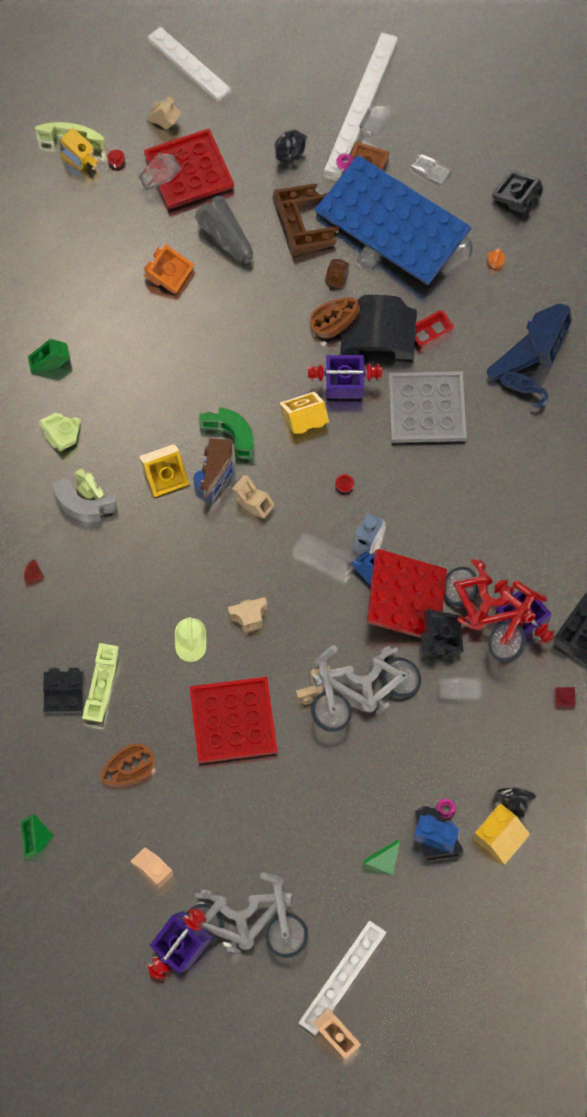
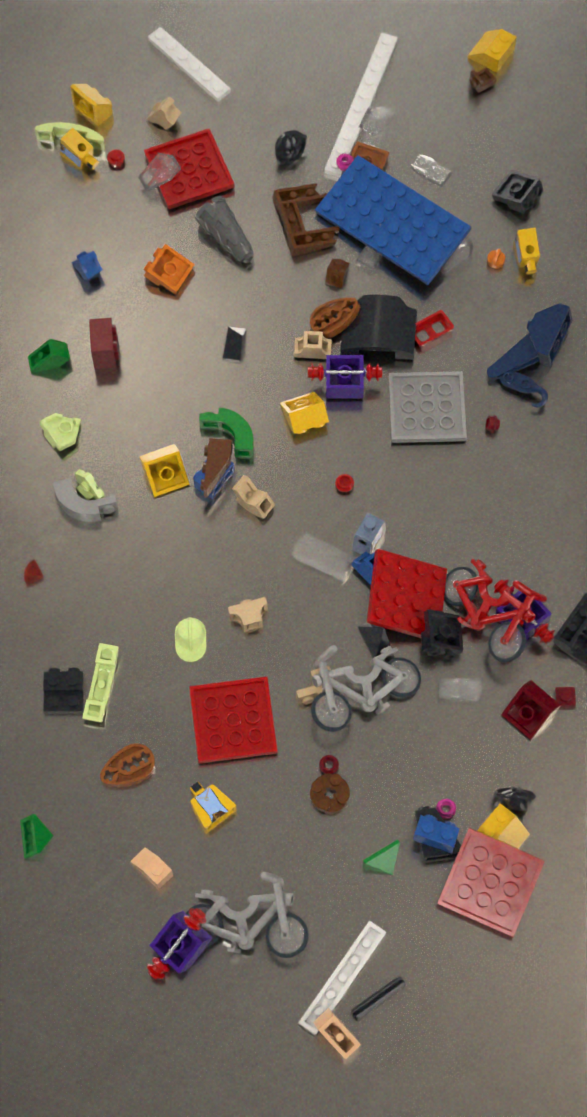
(87, 264): none -> blue brick
(91, 103): none -> yellow slope
(103, 343): none -> dark red brick
(210, 805): none -> torso
(234, 344): none -> black slope
(312, 345): none -> tan brick
(329, 759): none -> dark red plate
(340, 797): none -> reddish brown plate
(374, 637): none -> black slope
(378, 997): none -> black axle
(481, 79): none -> reddish brown bracket
(491, 882): none -> plate
(492, 423): none -> dark red plate
(493, 49): none -> yellow slope
(527, 249): none -> yellow torso
(530, 709): none -> dark red slope

